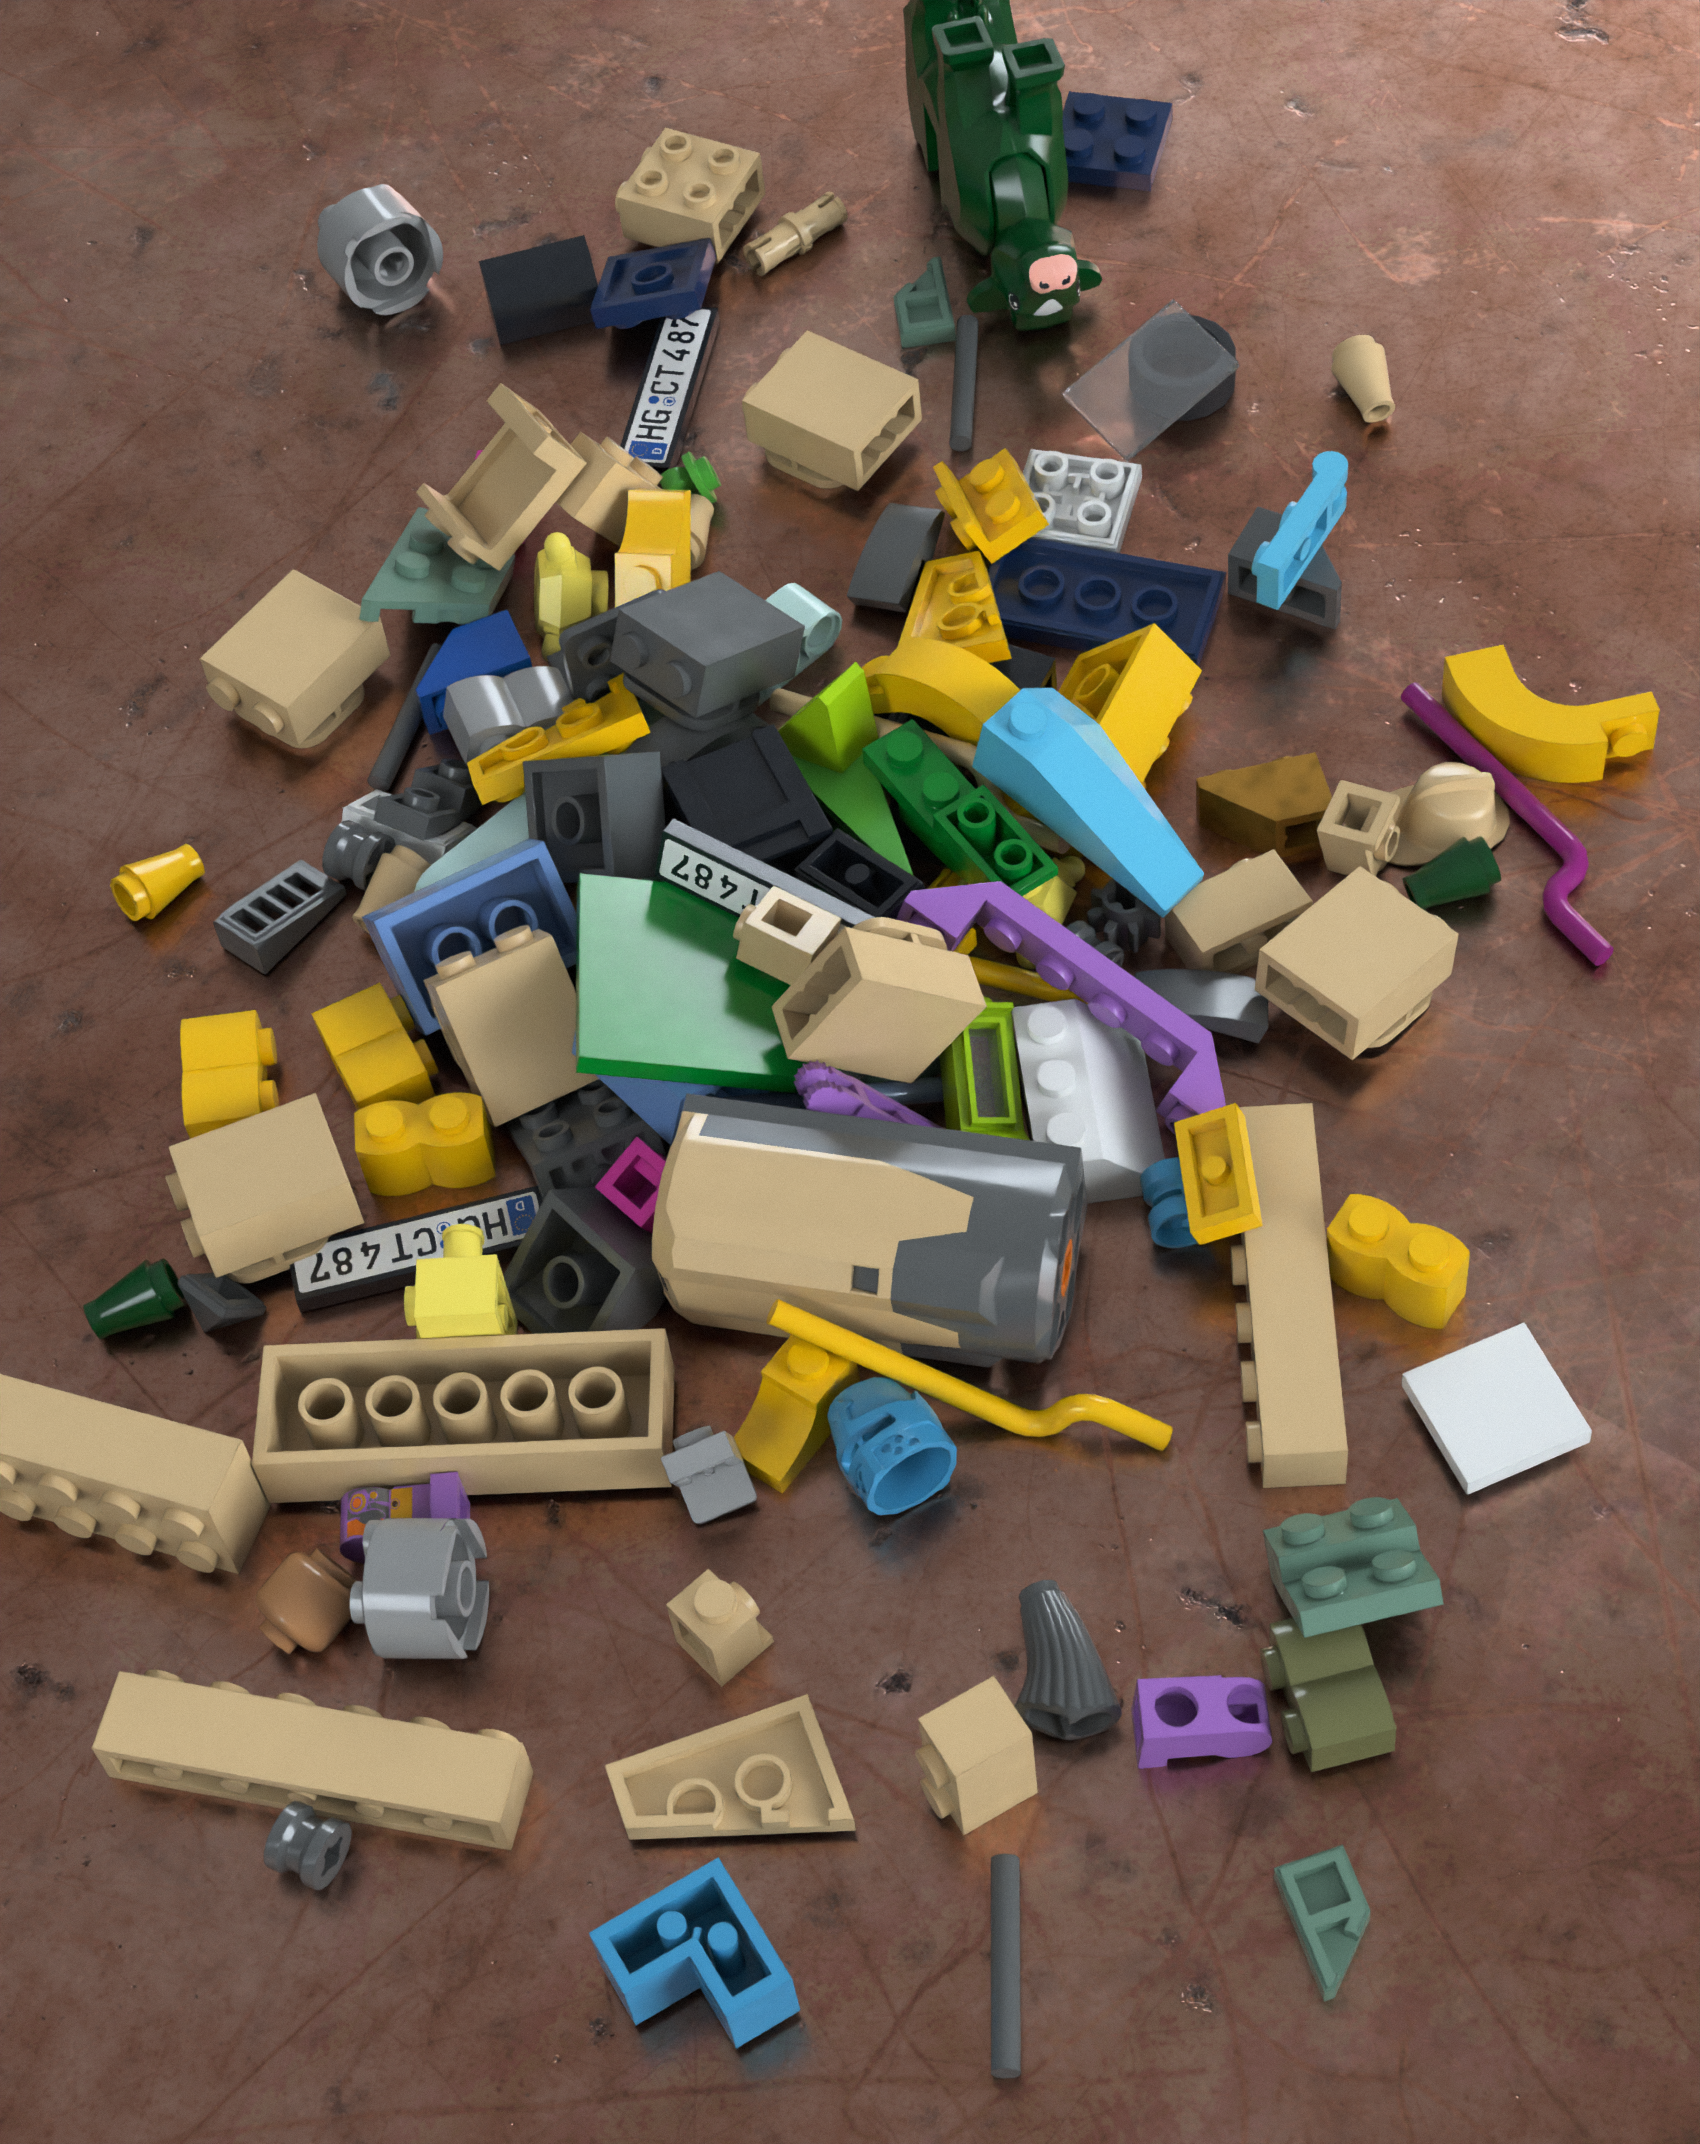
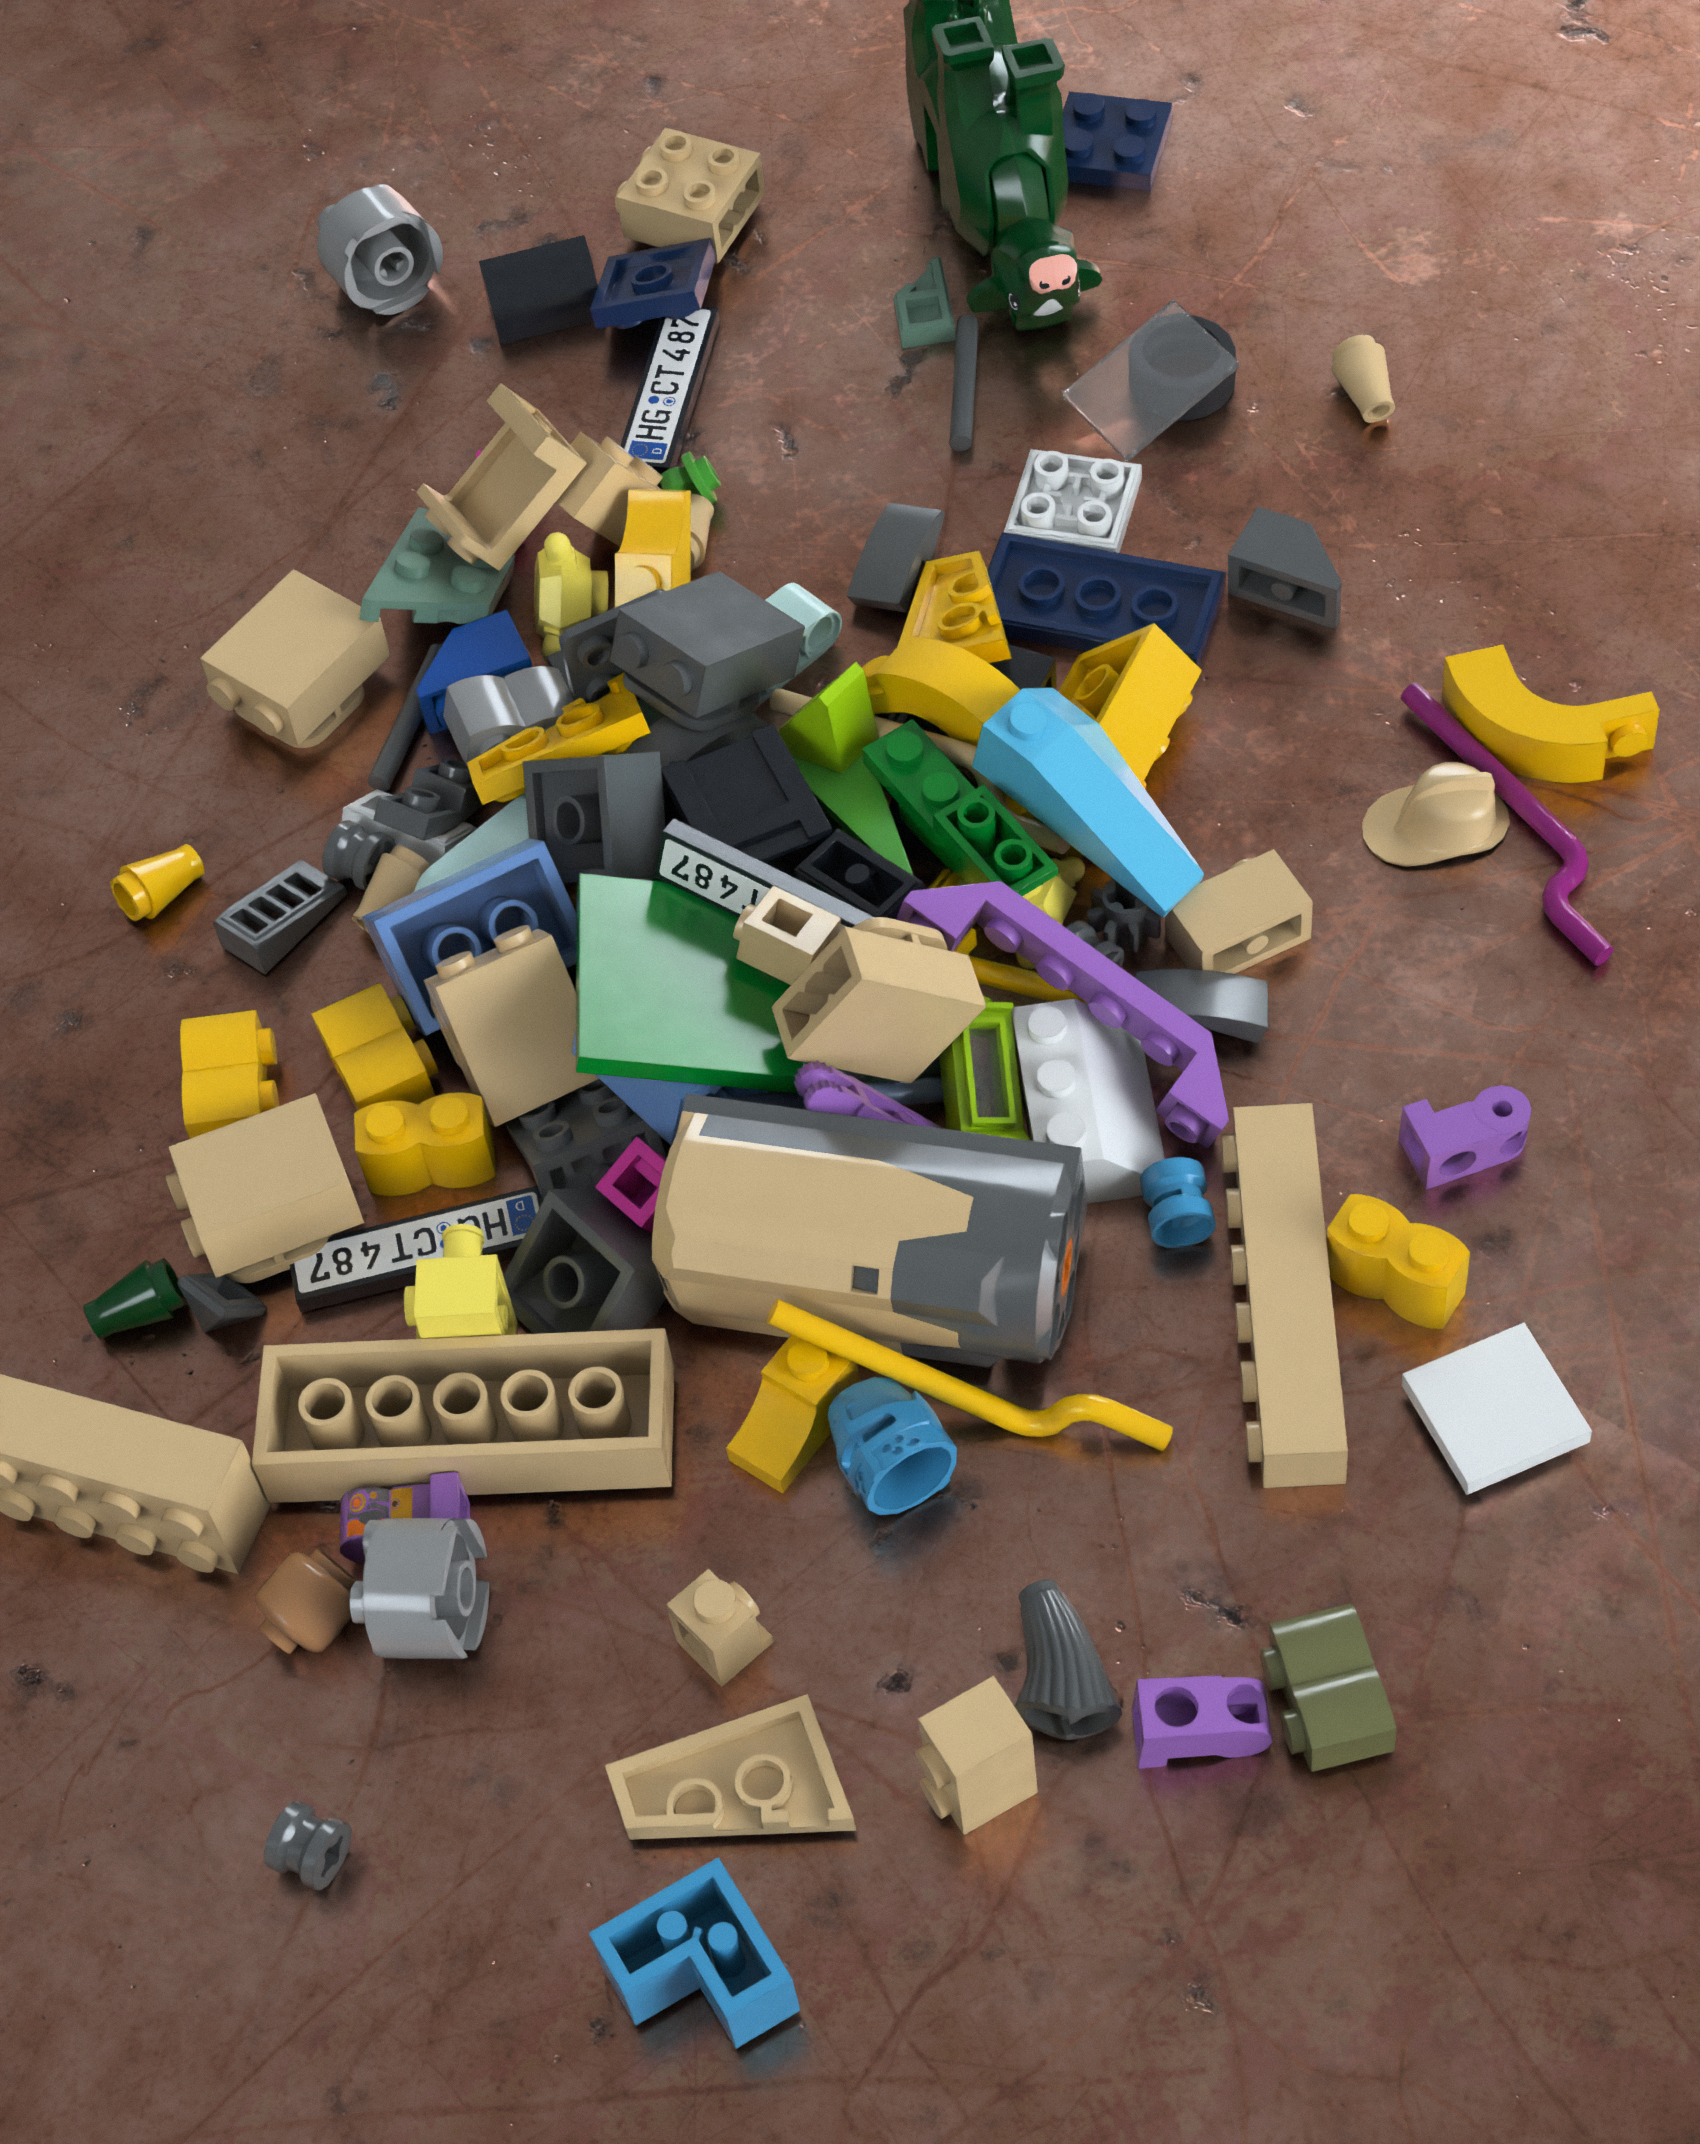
(335, 1760): tan brick -> none
(709, 1474): light grey bracket -> none
(795, 233): tan pin -> none
(830, 413): tan brick -> none
(990, 505): yellow bracket -> none
(1005, 1966): dark grey bar -> none
(1217, 1174): yellow plate -> none
(1267, 804): pearl gold slope -> none
(1301, 530): medium azure plate -> none
(1325, 1912): sand green tile -> none
(1350, 1566): sand green plate -> none
(1357, 964): tan brick -> none
(1368, 832): tan brick -> none
(1455, 874): dark green cone -> none
(1464, 1136): none -> medium lavender leg

